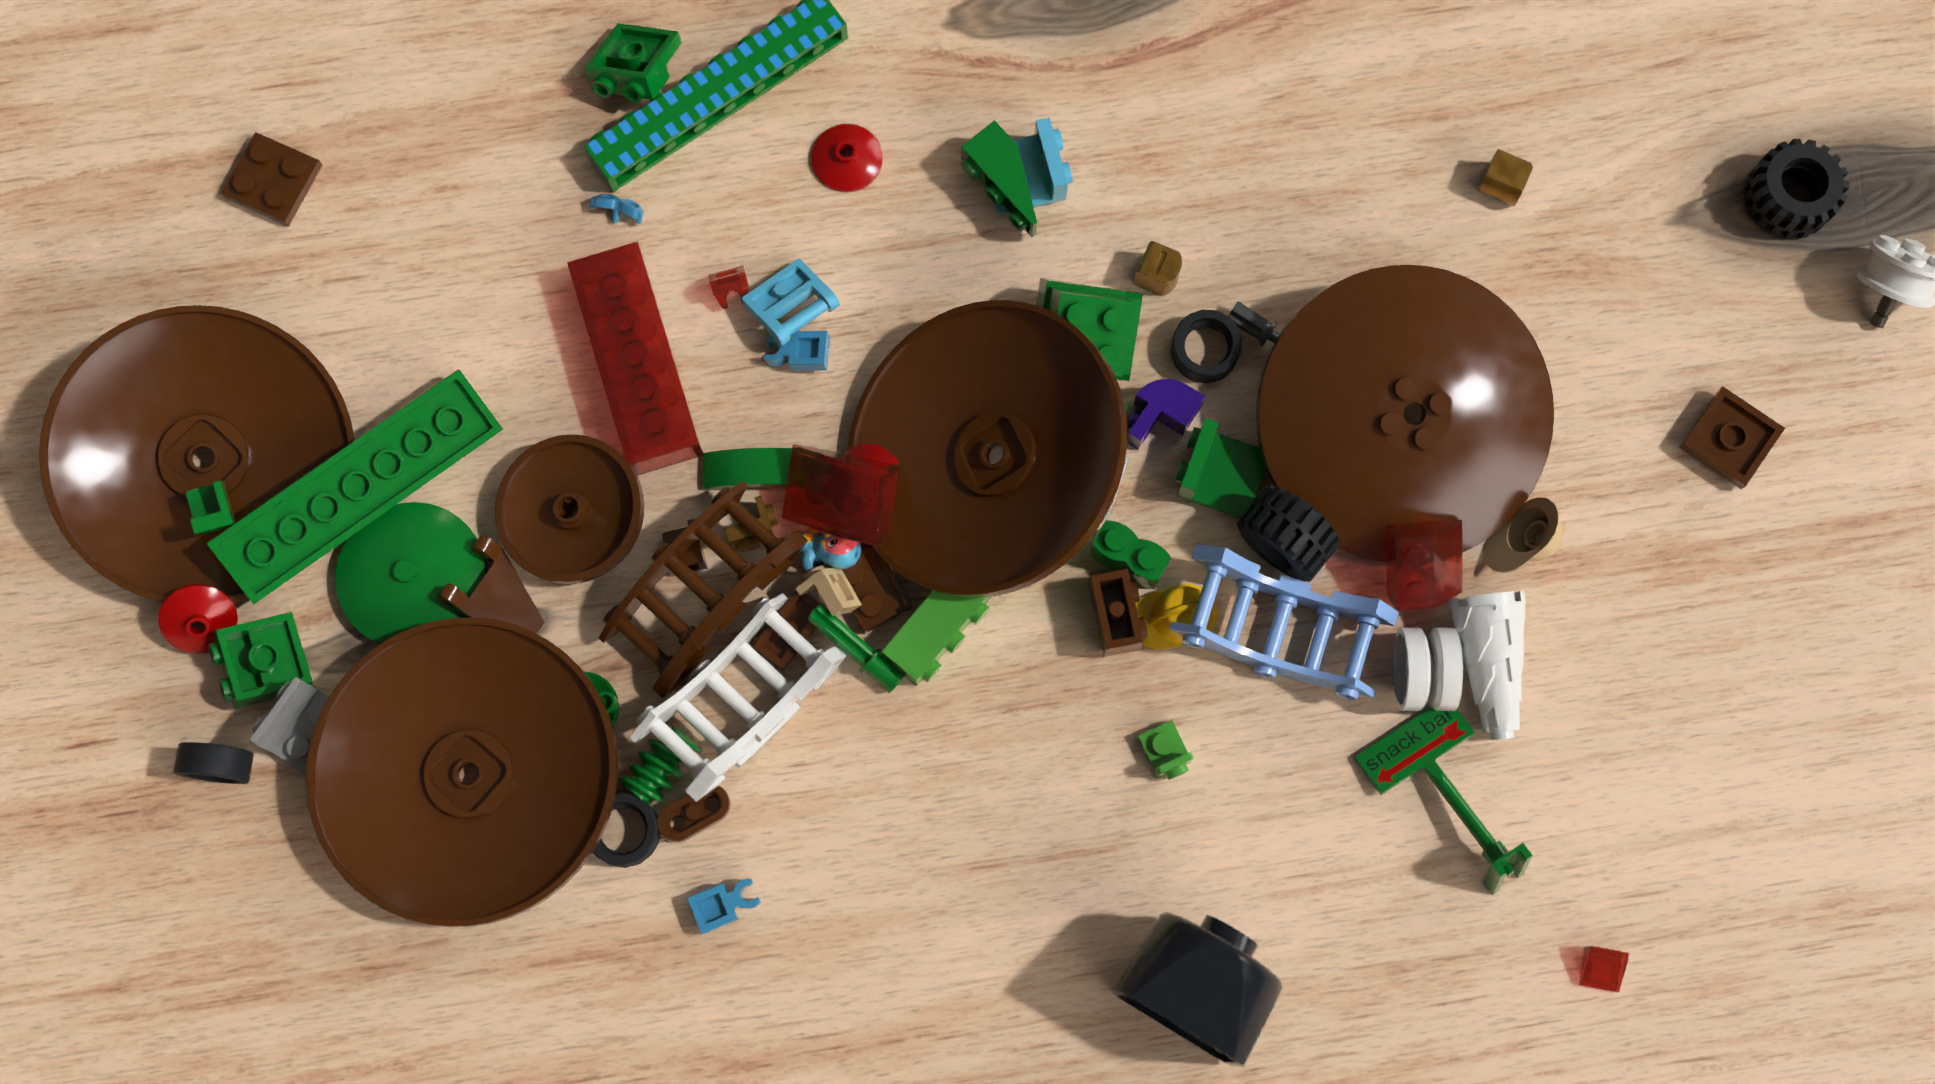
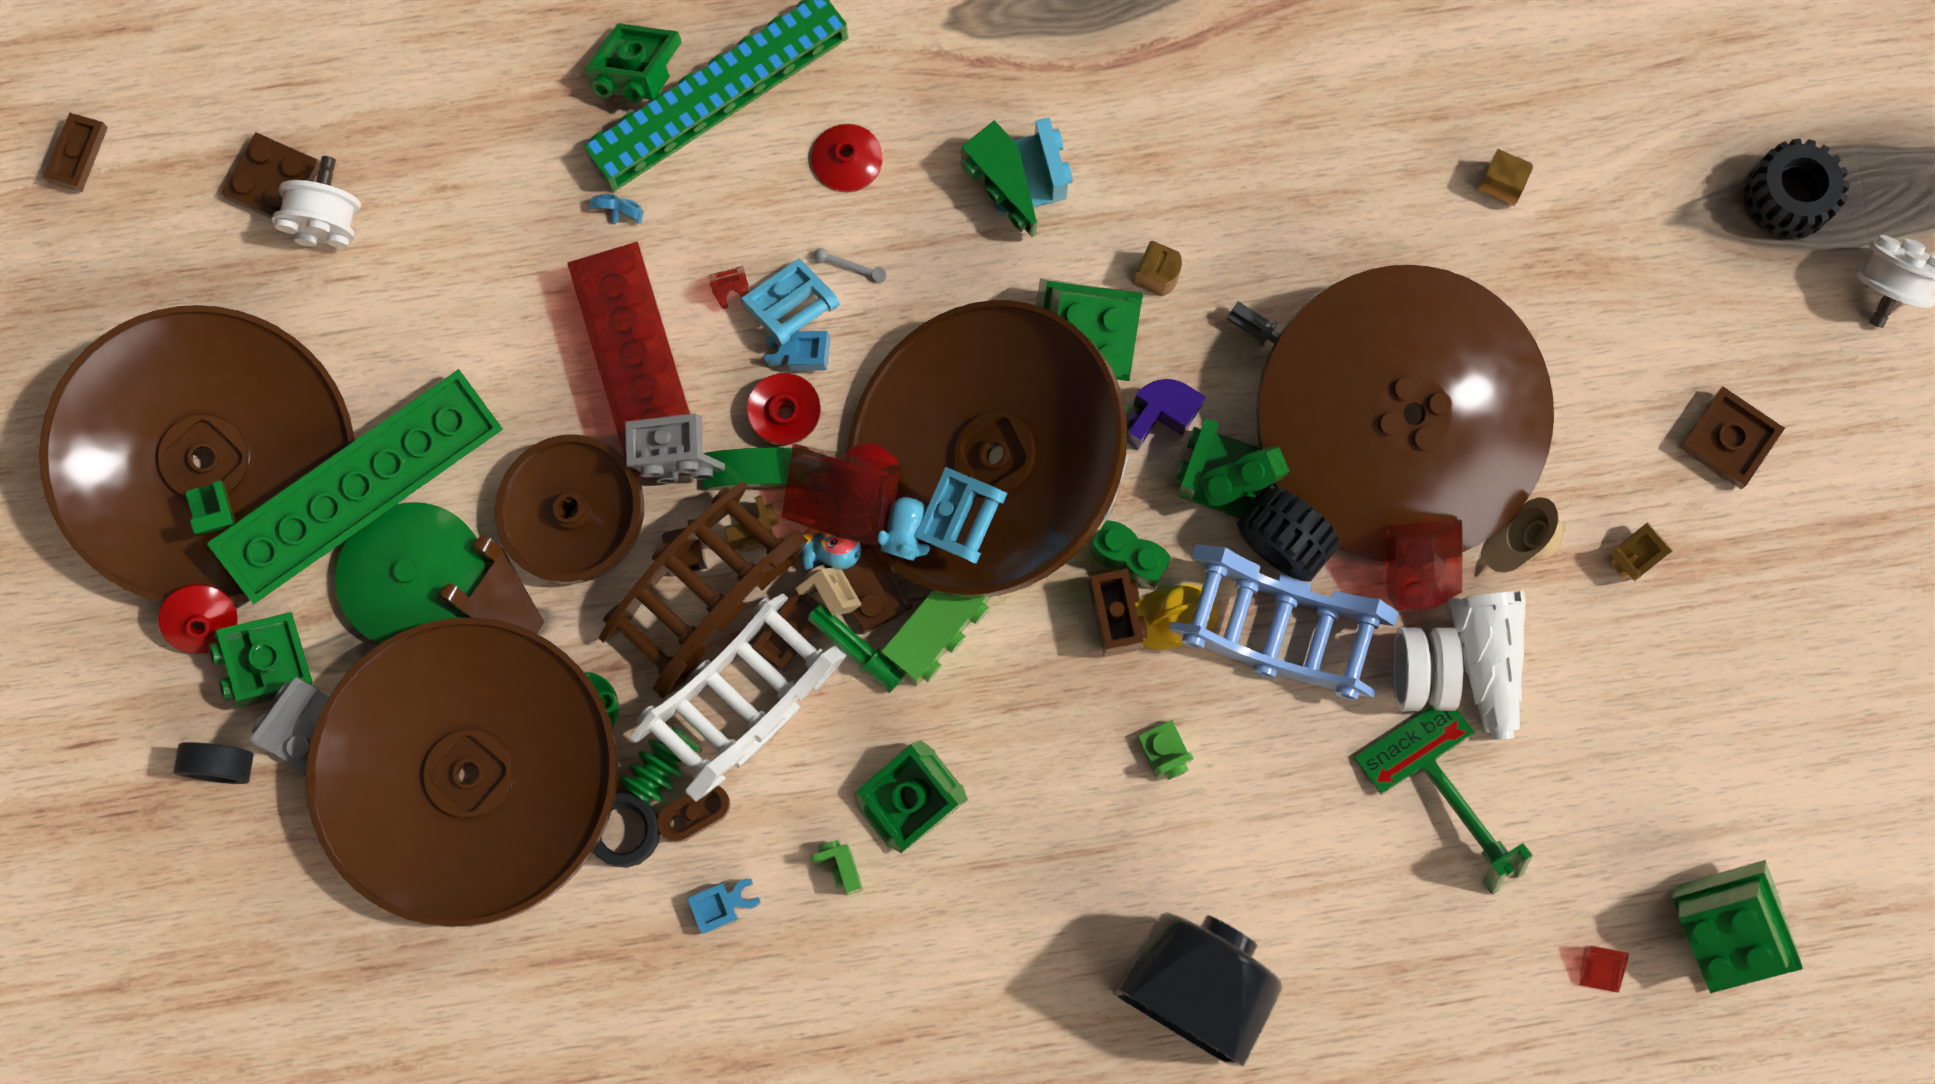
(75, 152): none -> reddish brown plate
(317, 210): none -> white wheel
(669, 448): none -> light grey bracket
(779, 392): none -> red dish
(845, 871): none -> bright green bracket
(878, 274): none -> light grey hinge
(902, 526): none -> medium azure animal
(910, 796): none -> green slope
(950, 511): none -> medium azure plate
(1214, 320): black tyre -> none
(1244, 476): none -> green brick
(1639, 552): none -> pearl gold bracket
(1736, 927): none -> green piece

